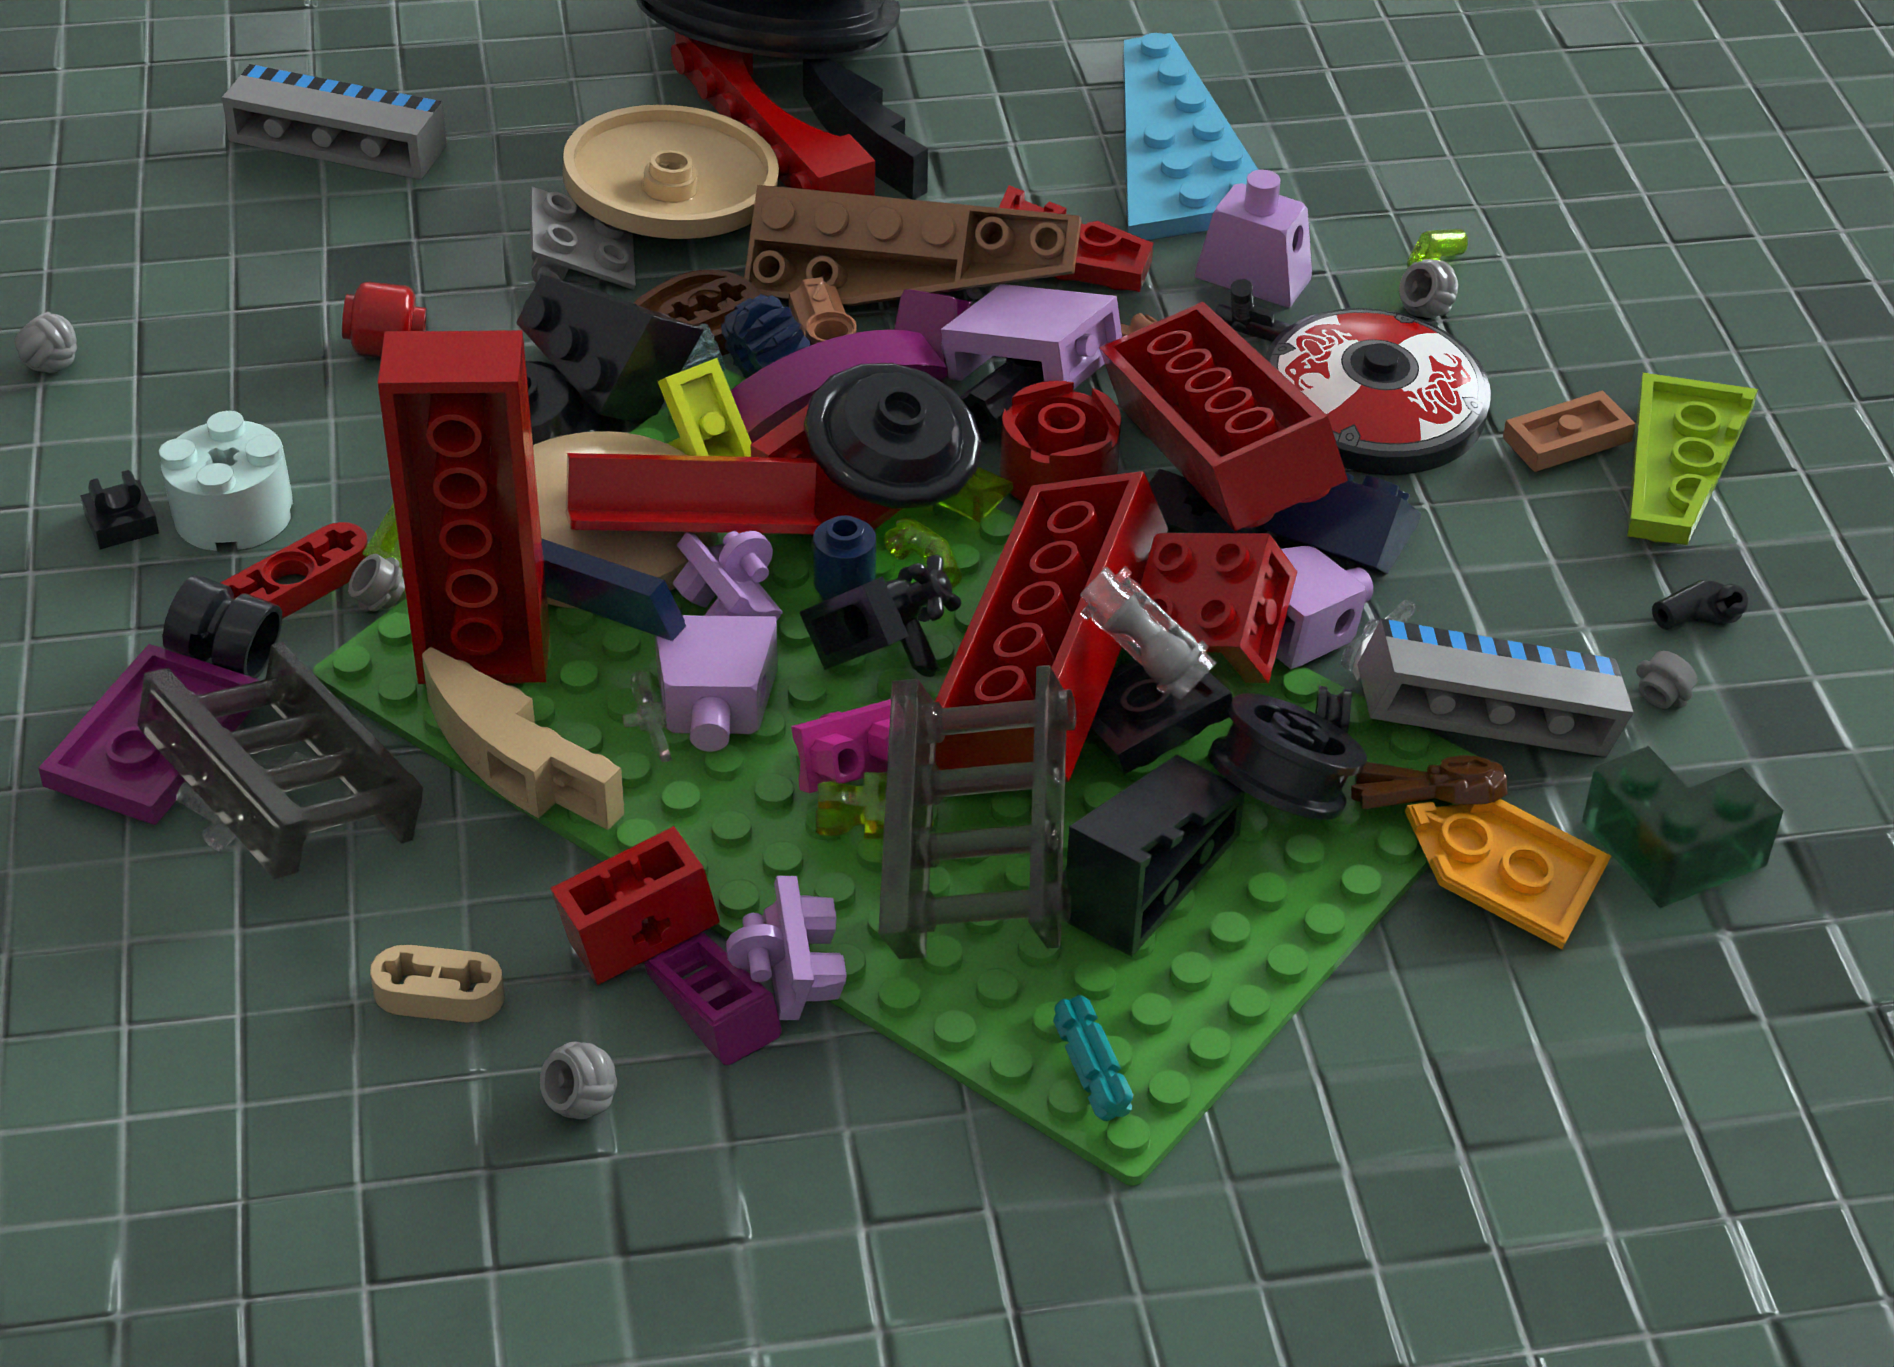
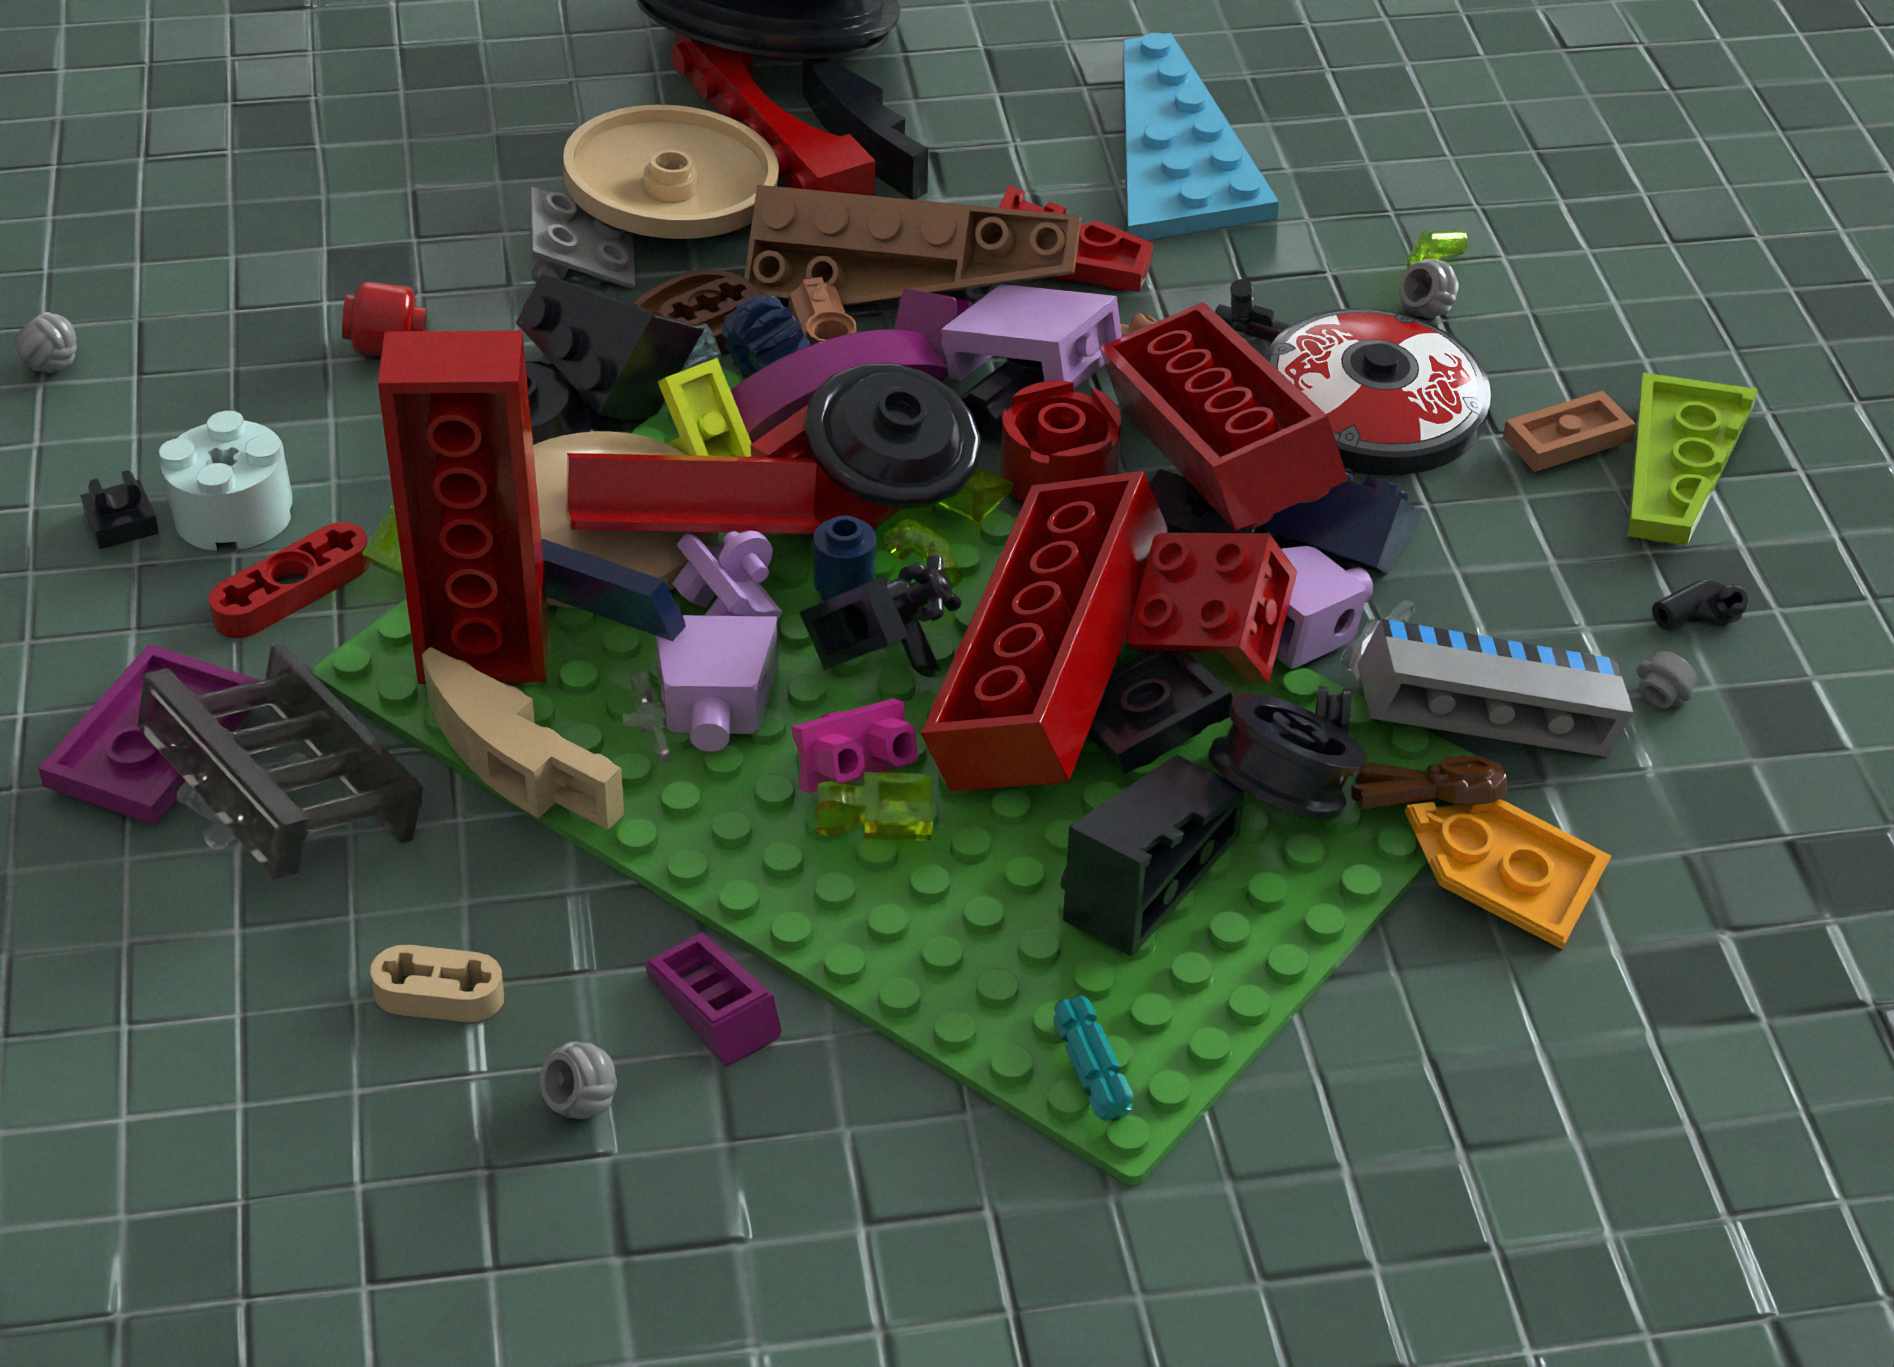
(212, 624): black wheel -> none
(335, 121): light grey brick -> none
(376, 583): light grey plate -> none
(635, 905): red brick -> none
(779, 948): lavender hips -> none
(917, 784): clear smoke fence -> none
(1163, 649): clear piece -> none
(1259, 240): lavender torso -> none
(1676, 835): clear green brick -> none

